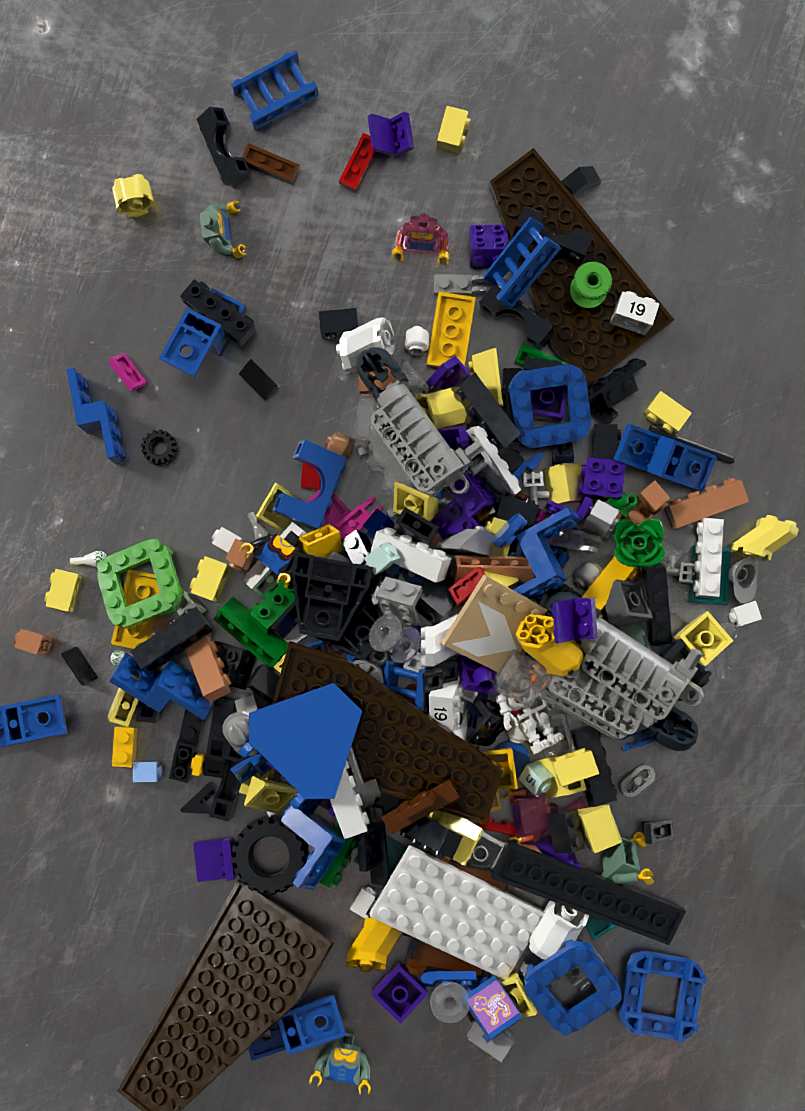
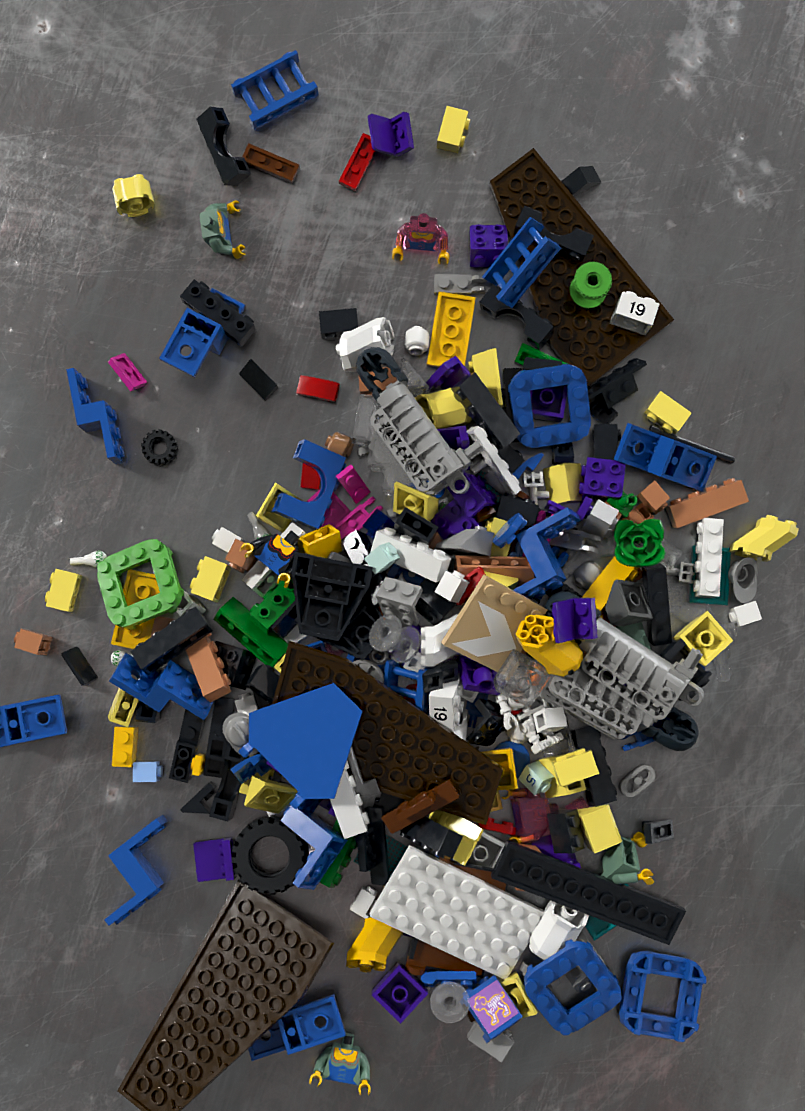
(137, 870): none -> blue bracket
(317, 388): none -> red slope
(353, 483): none -> dark pink plate
(452, 586): none -> white brick
(550, 720): none -> white brick

